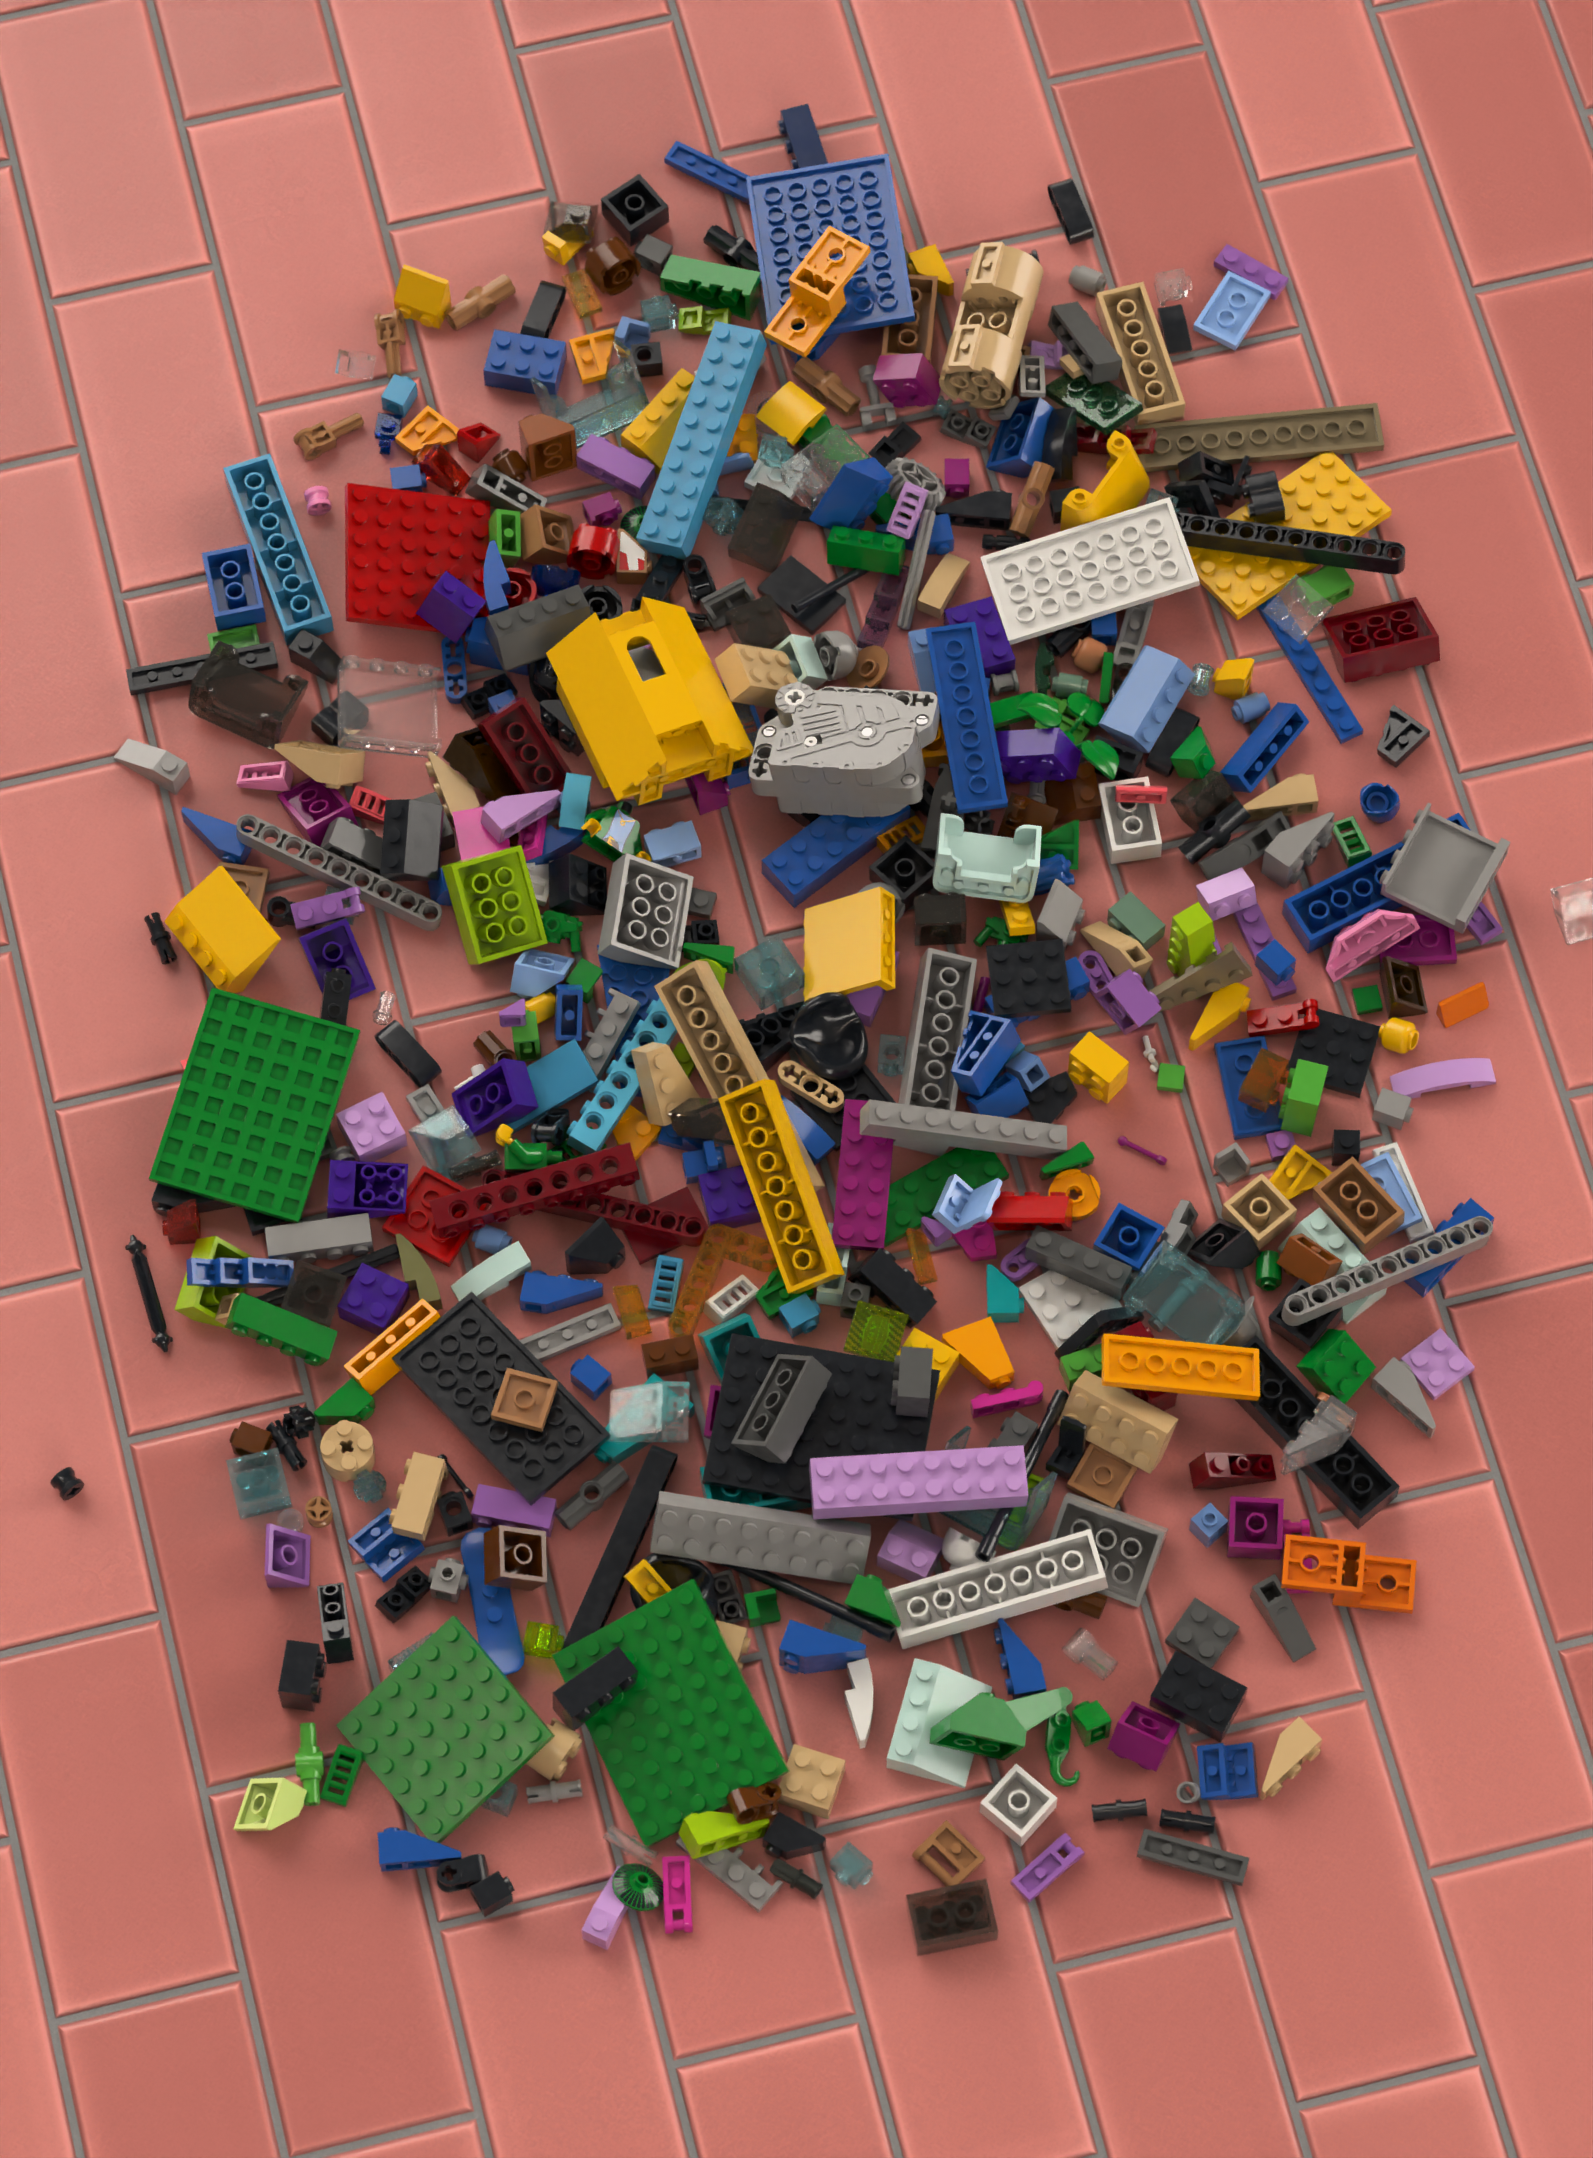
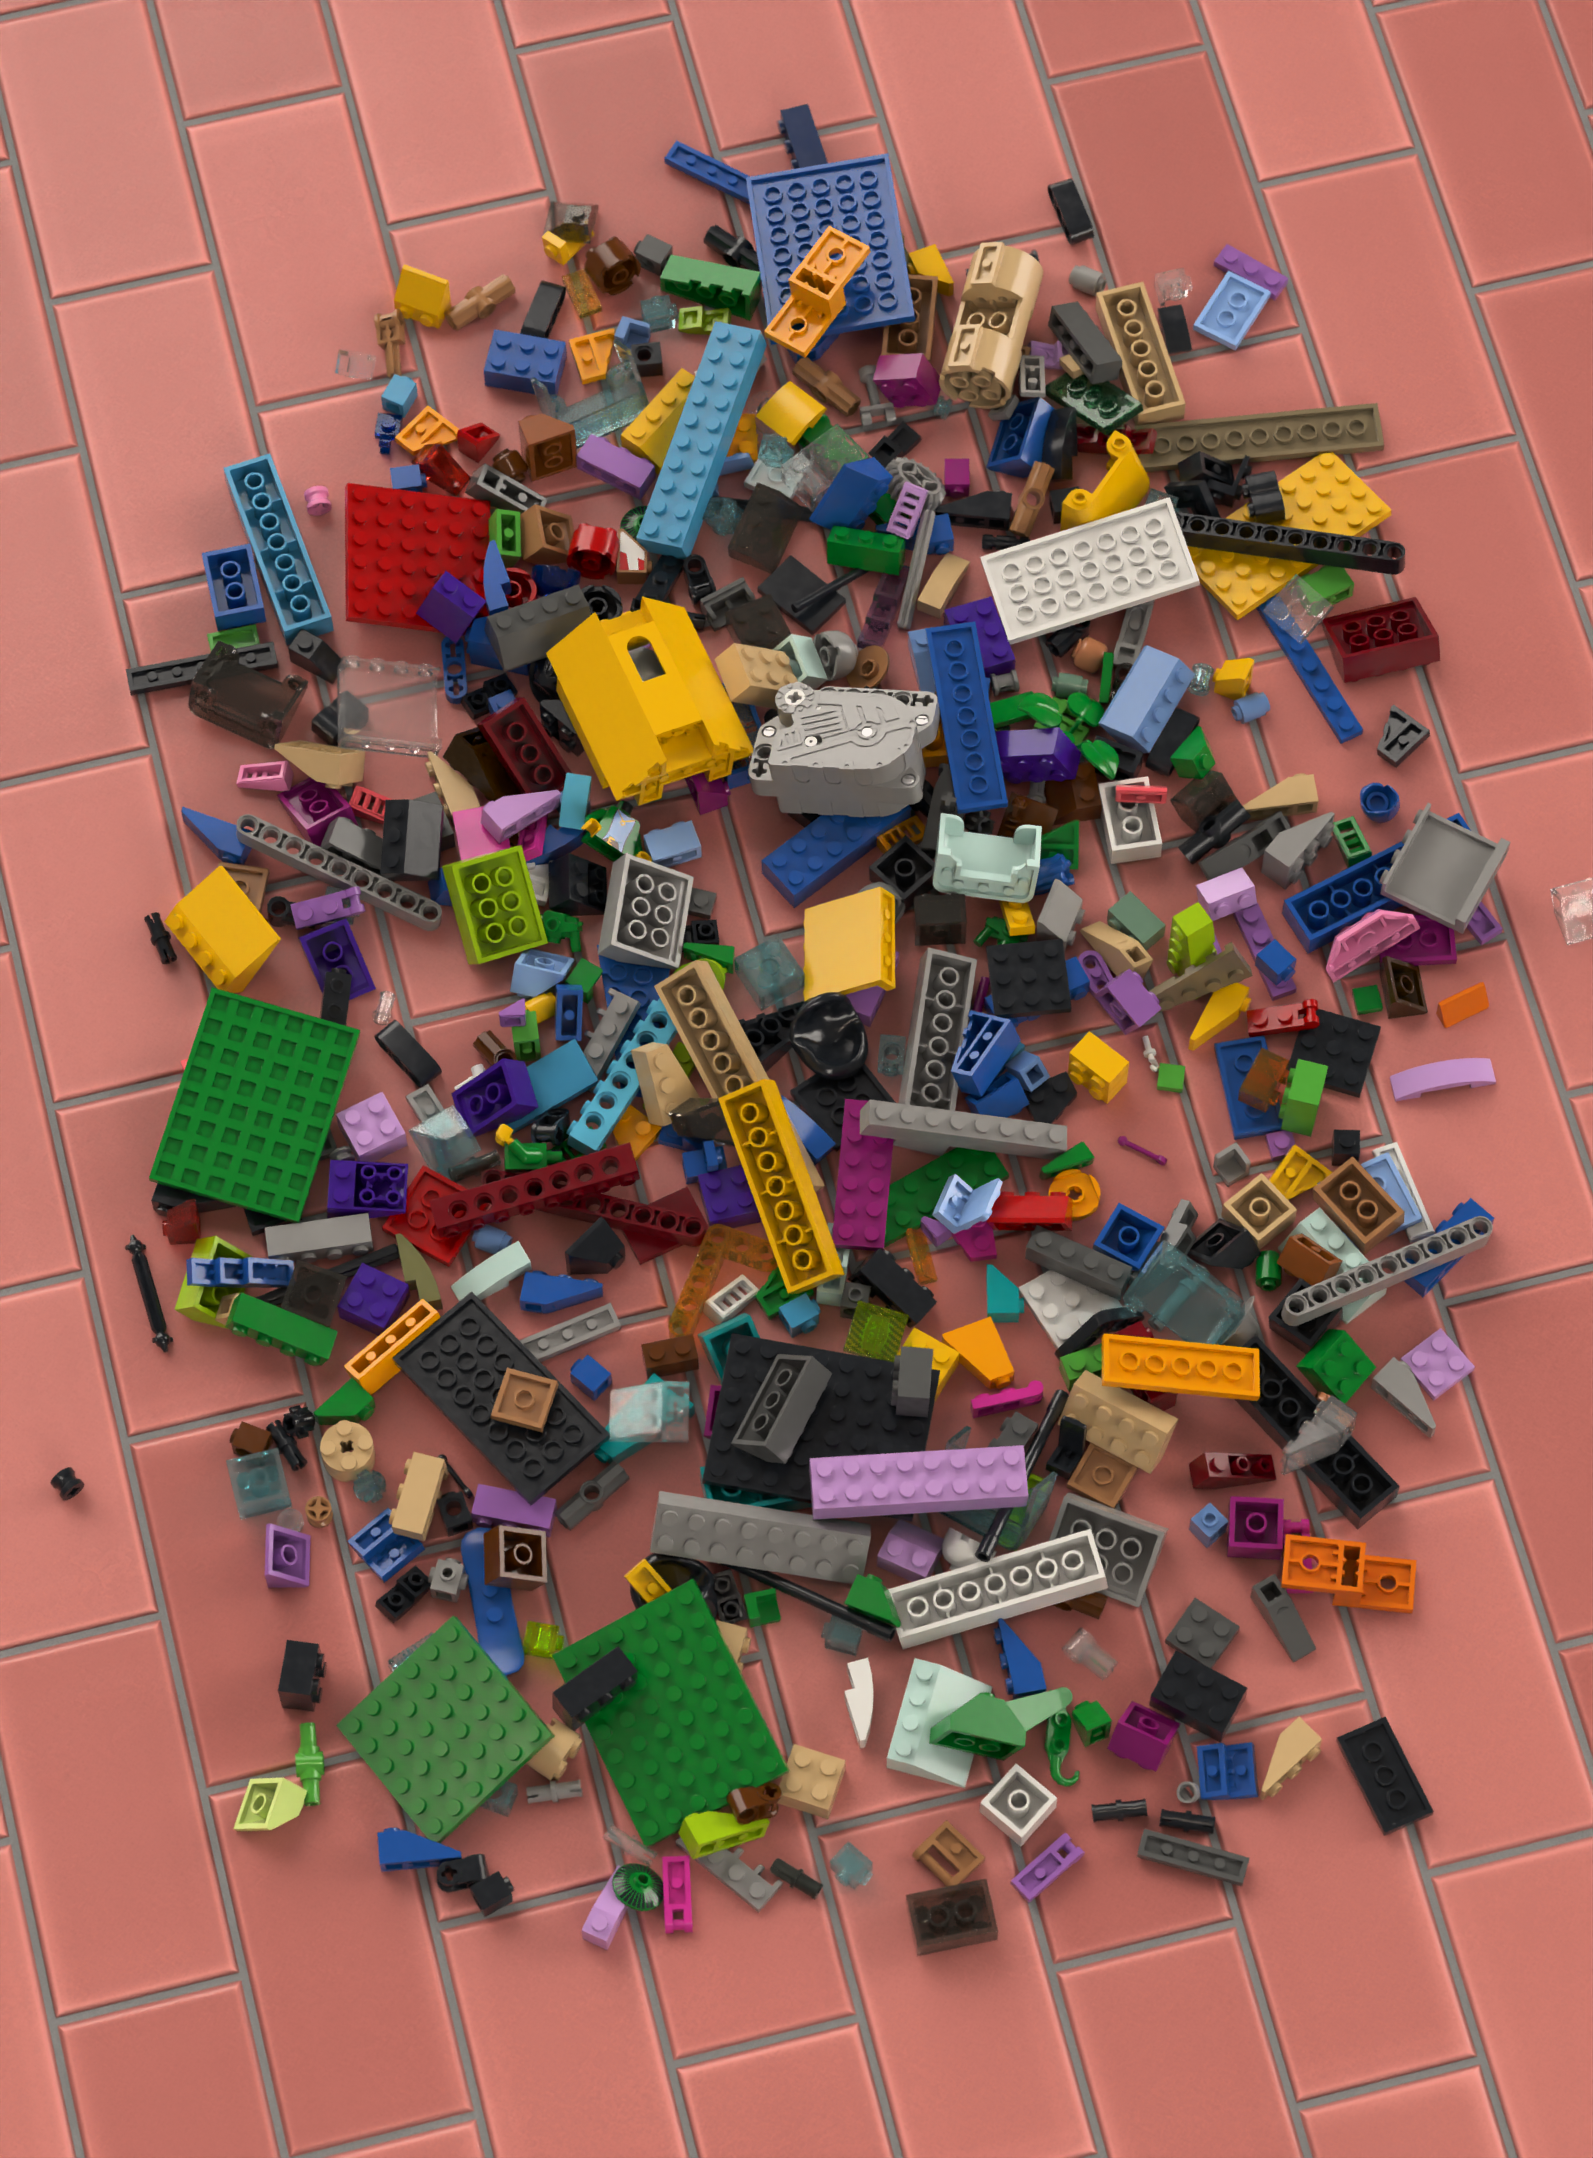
(154, 764): light grey slope -> none
(323, 438): medium nougat connector -> none
(335, 1623): black slope -> none
(348, 1752): green slope -> none
(601, 510): magenta brick -> none
(623, 1544): black beam -> none
(631, 1310): clear yellow slope -> none
(635, 210): black brick -> none
(669, 1263): dark azure slope -> none
(791, 1083): tan beam -> none
(791, 1839): black slope -> none
(815, 1650): blue slope -> none
(969, 431): dark grey slope -> none
(1017, 1259): medium lavender plate -> none
(1043, 665): clear green slope -> none
(1104, 629): blue brick -> none
(1264, 747): blue brick -> none
(1384, 1776): none -> black plate
(1392, 1109): light grey brick -> none
(1398, 1035): yellow head -> none

